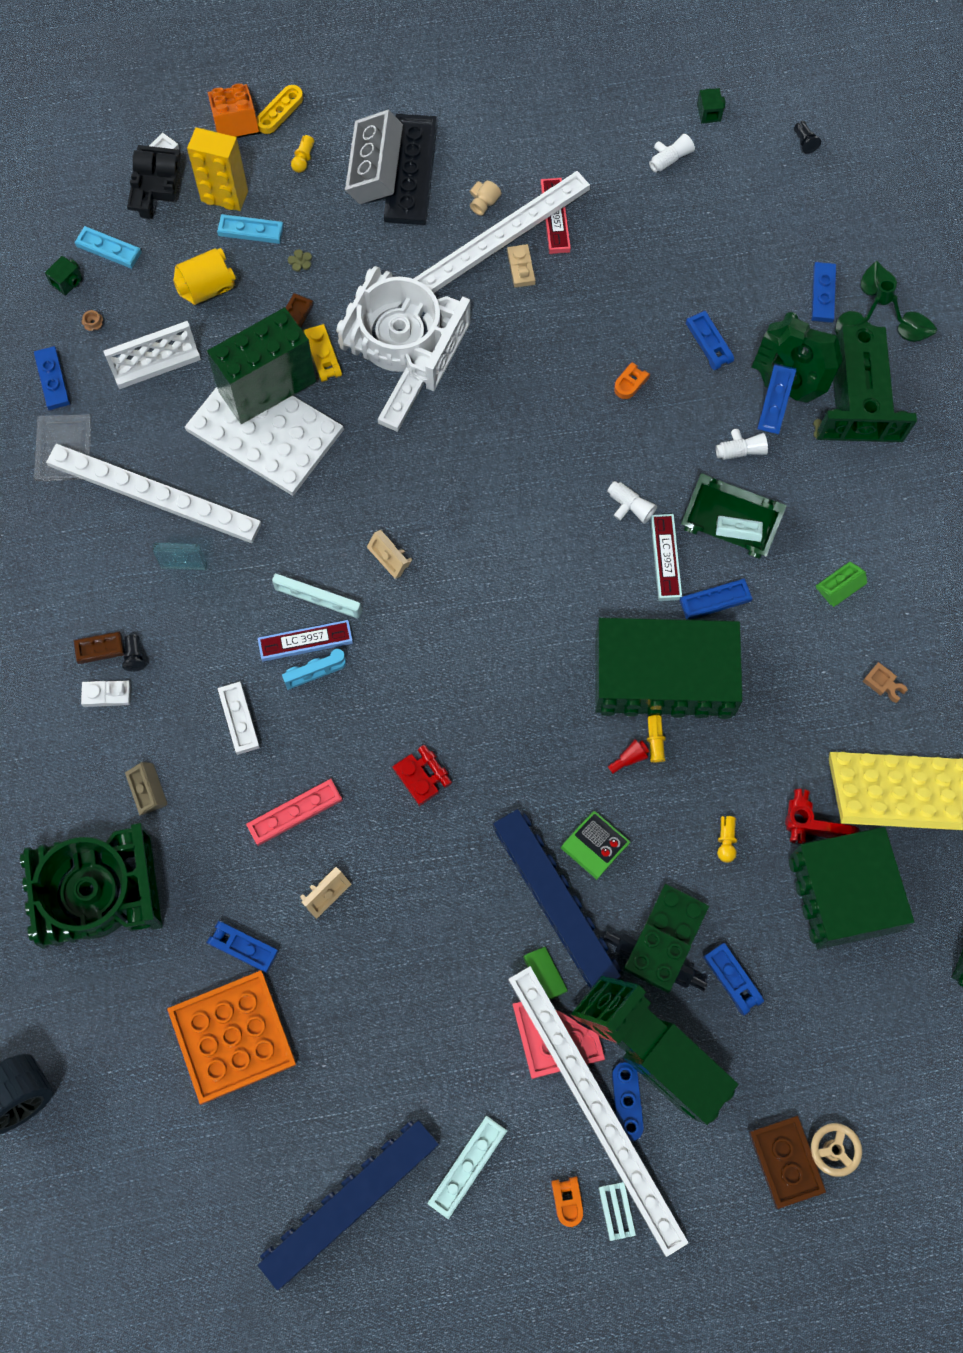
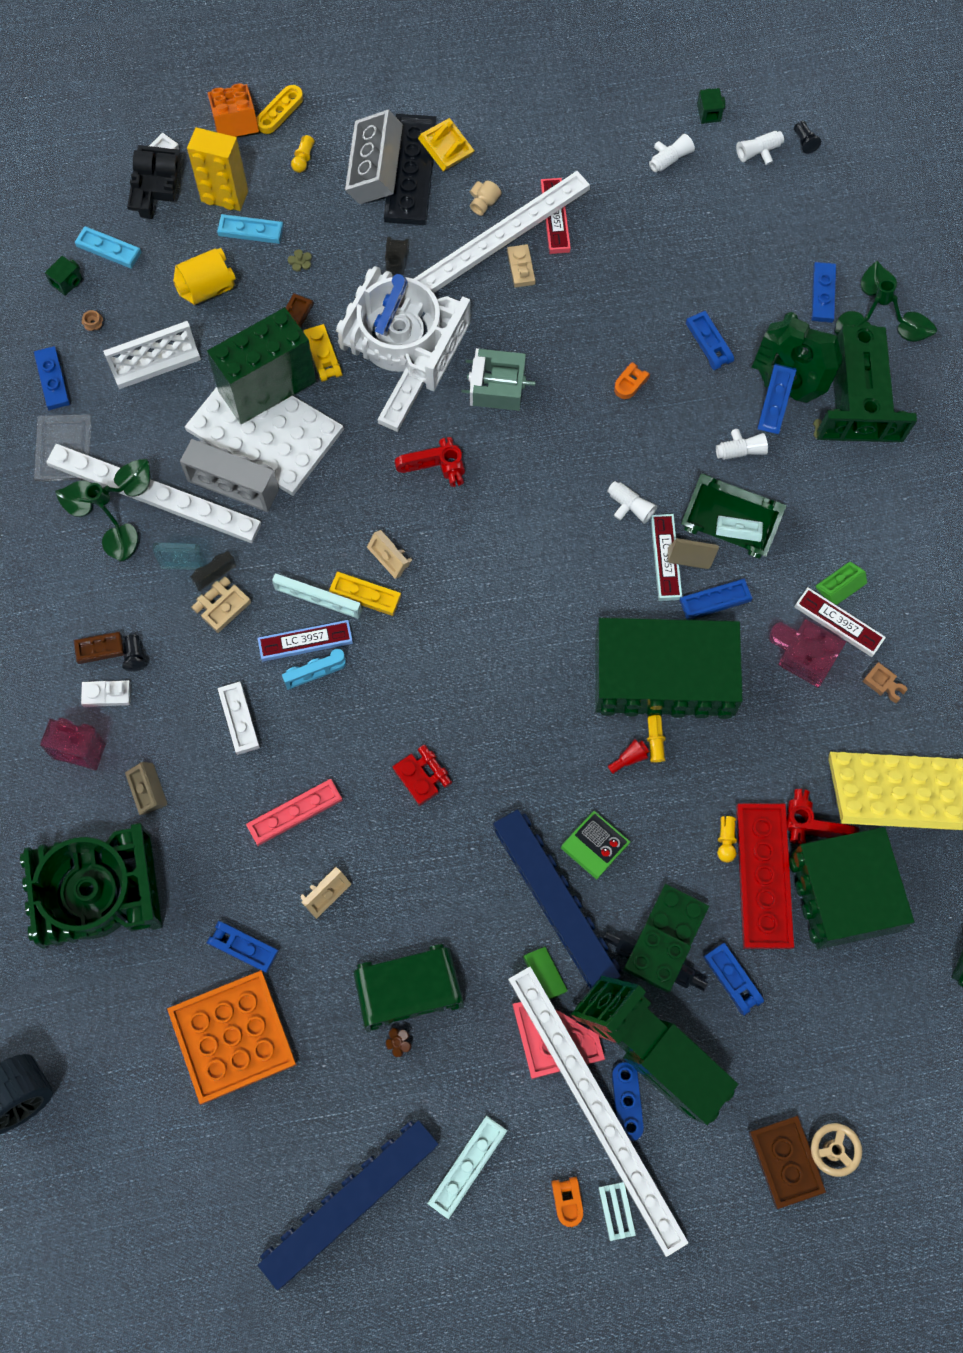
(73, 743): none -> clear pink brick
(80, 495): none -> dark green plant
(208, 574): none -> clear smoke plate
(225, 608): none -> tan plate
(229, 474): none -> light grey brick
(366, 593): none -> yellow plate
(391, 304): none -> blue plate
(396, 255): none -> clear smoke piece
(398, 1042): none -> reddish brown plant
(407, 987): none -> dark green windscreen
(435, 457): none -> red piece
(446, 144): none -> yellow plate
(503, 387): none -> sand green piece
(692, 553): none -> dark tan slope
(760, 145): none -> white piece
(764, 876): none -> red plate
(807, 651): none -> clear pink brick
(839, 622): none -> tile

